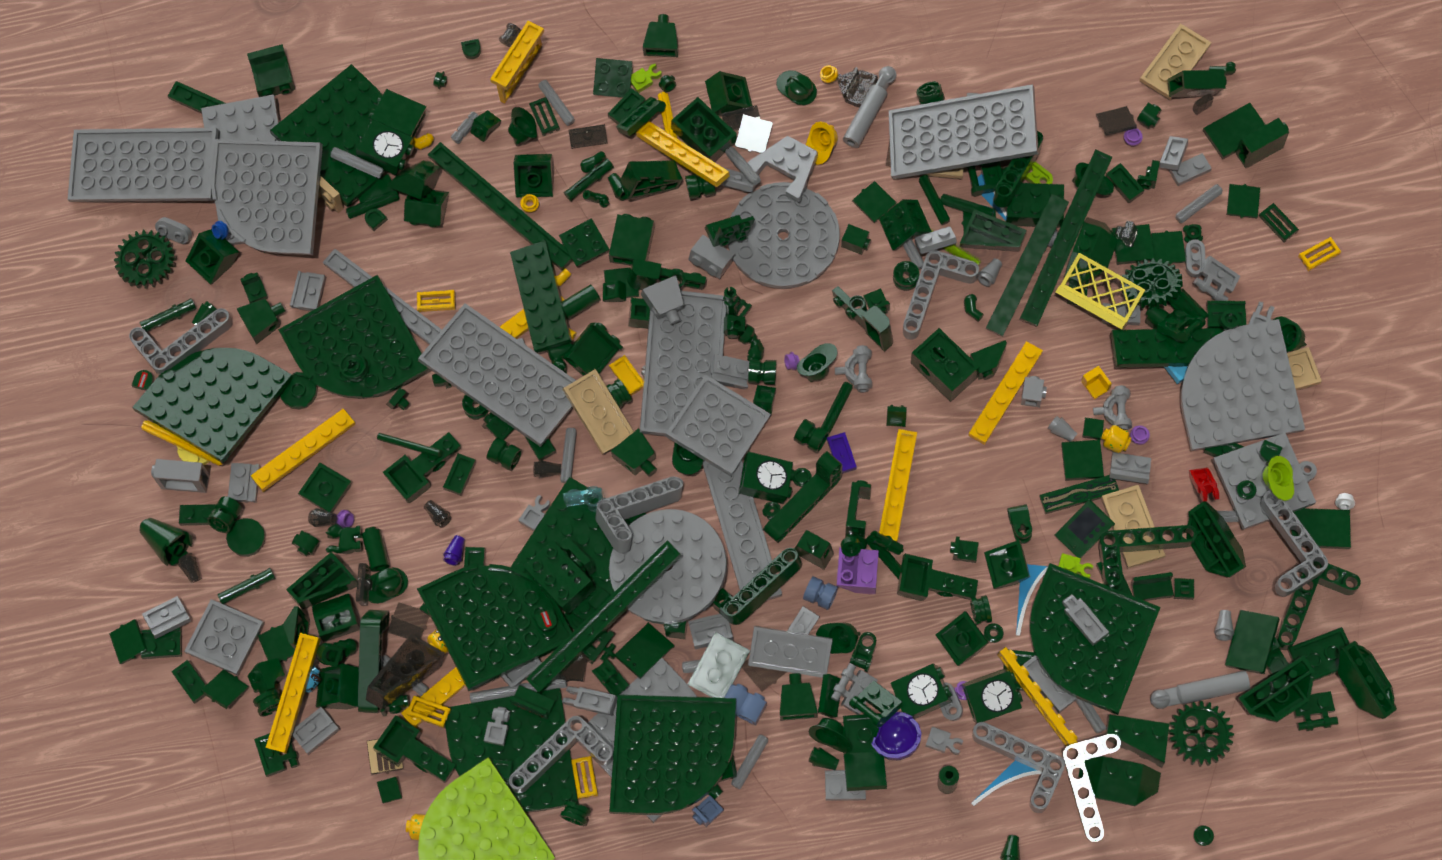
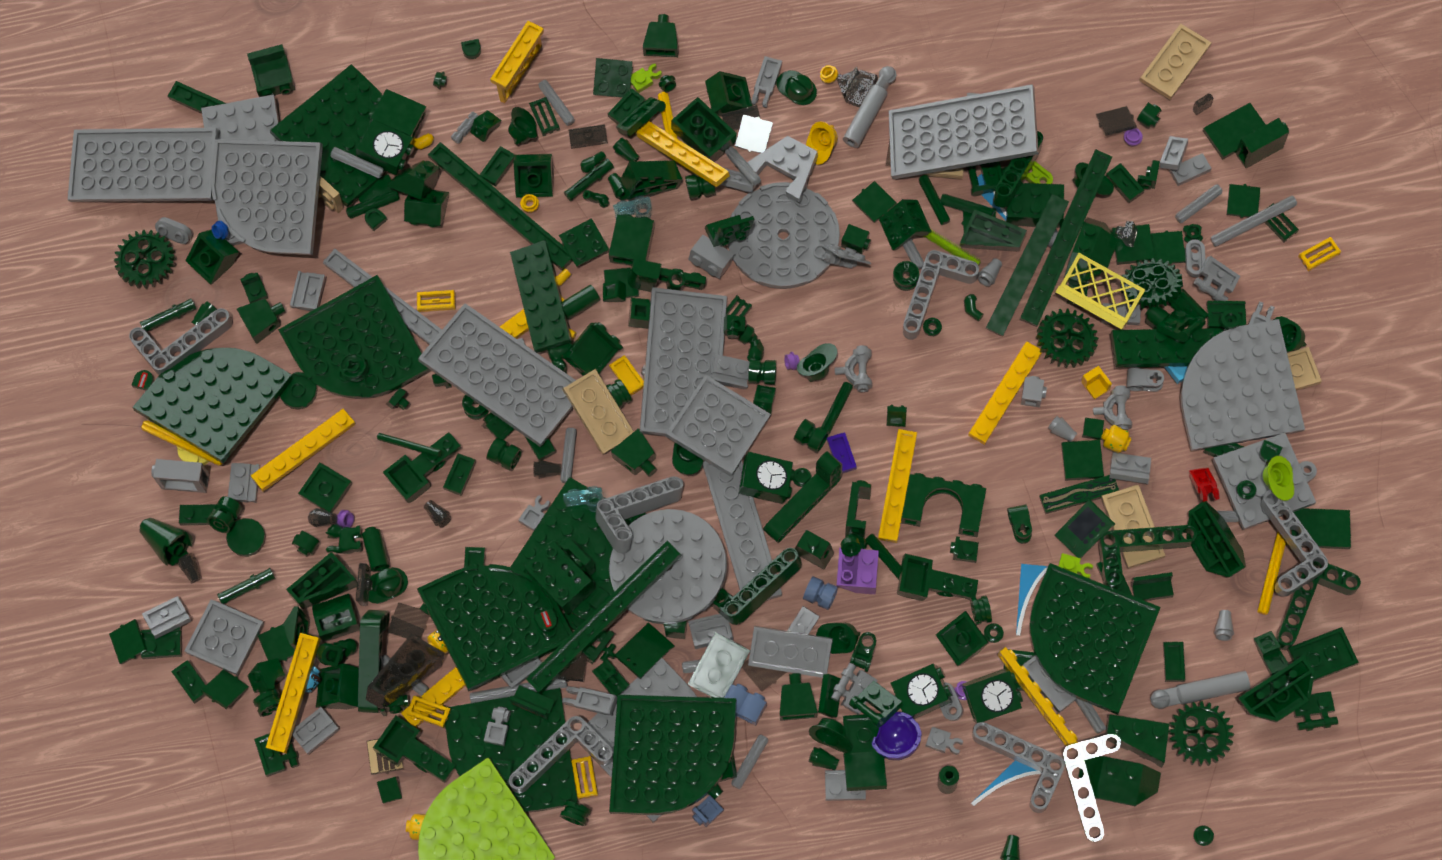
(454, 551): dark purple cone -> none
(497, 166): none -> dark green plate
(510, 34): clear smoke bush -> none
(625, 150): none -> dark green cone
(633, 207): none -> clear light blue plate
(664, 299): light grey torso -> none
(731, 300): dark green pin -> none
(767, 79): none -> light grey hinge
(770, 506): dark green plate -> none
(841, 257): none -> light grey hinge
(873, 320): plate -> none
(877, 299): dark green bracket -> none
(886, 543): dark green axle -> none
(923, 488): none -> dark green arch
(930, 92): dark green wheel -> none
(935, 240): light grey plate -> none
(935, 322): none -> dark green plate
(944, 364): dark green piece -> none
(989, 359): dark green slope -> none
(1007, 565): dark green slope -> none
(1067, 338): none -> dark green gear
(1084, 619): light grey hinge -> none
(1140, 435): medium lavender plate -> none
(1142, 379): none -> light grey piece
(1174, 661): none -> dark green tile
(1183, 588): dark green tile -> none
(1196, 83): dark green brick -> none
(1229, 69): dark green arm -> none
(1252, 642): dark green tile -> none
(1253, 221): none -> light grey axle
(1272, 574): none -> yellow axle
(1345, 501): white plate -> none
(1366, 680): dark green wedge -> none

